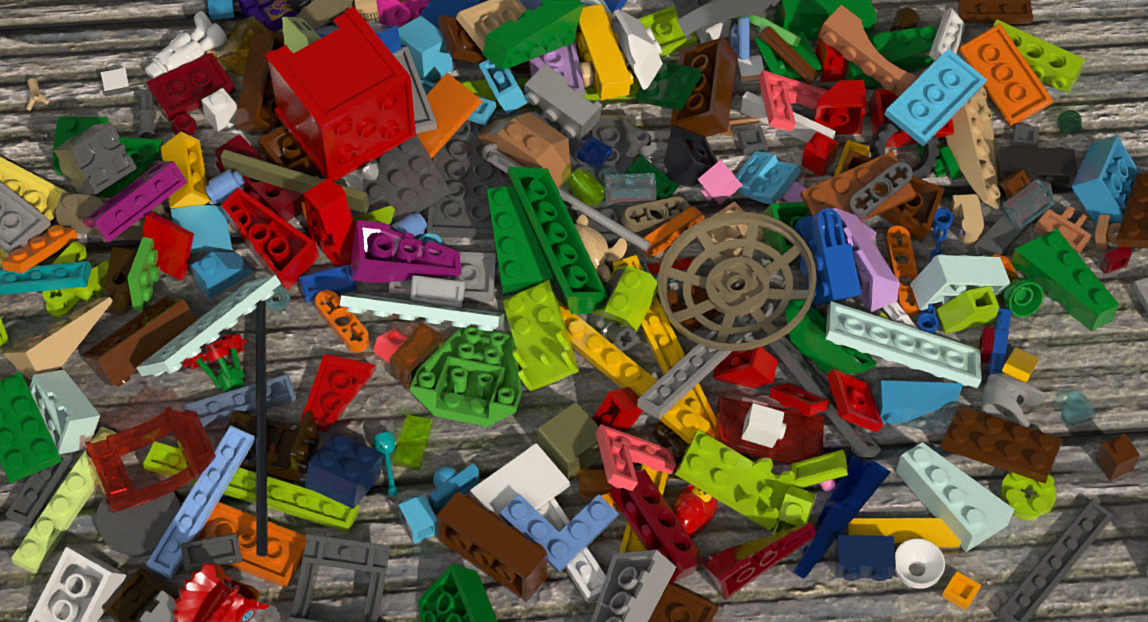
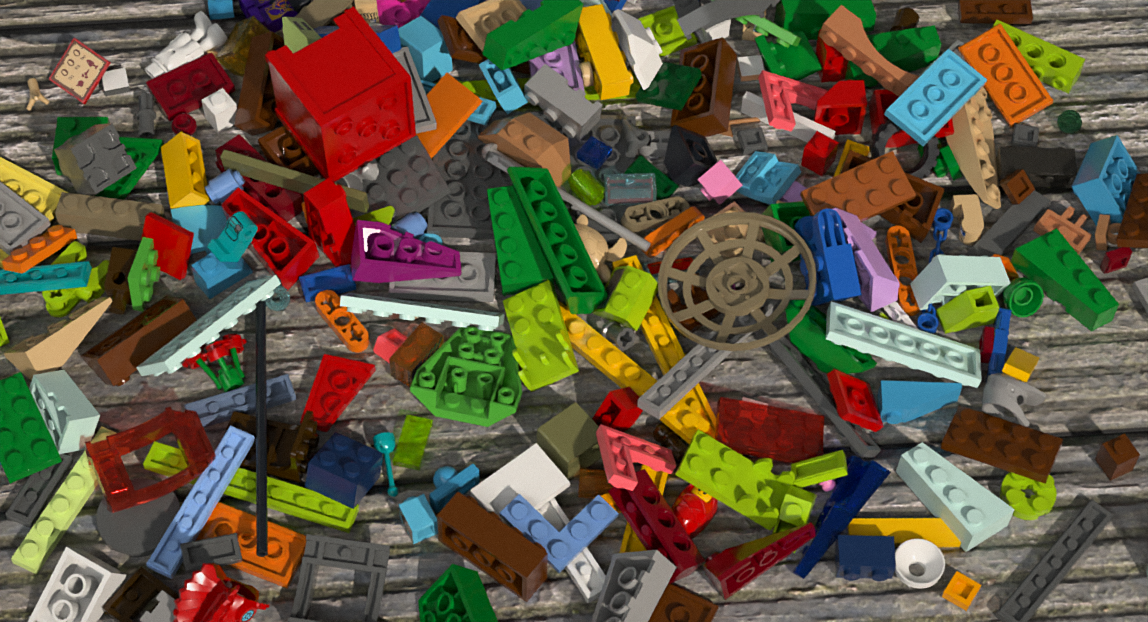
(79, 70): none -> piece
(136, 200): magenta fence -> none
(234, 238): none -> teal leg
(437, 291): light grey tile -> none
(740, 38): medium blue tile -> none
(747, 368): red slope -> none
(763, 425): white brick -> none
(789, 55): reddish brown axle -> none
(798, 398): red plate -> none
(870, 206): dark grey beam -> none
(948, 34): white tile -> none
(1029, 203): clear light blue slope -> none
(1077, 409): clear light blue tile -> none

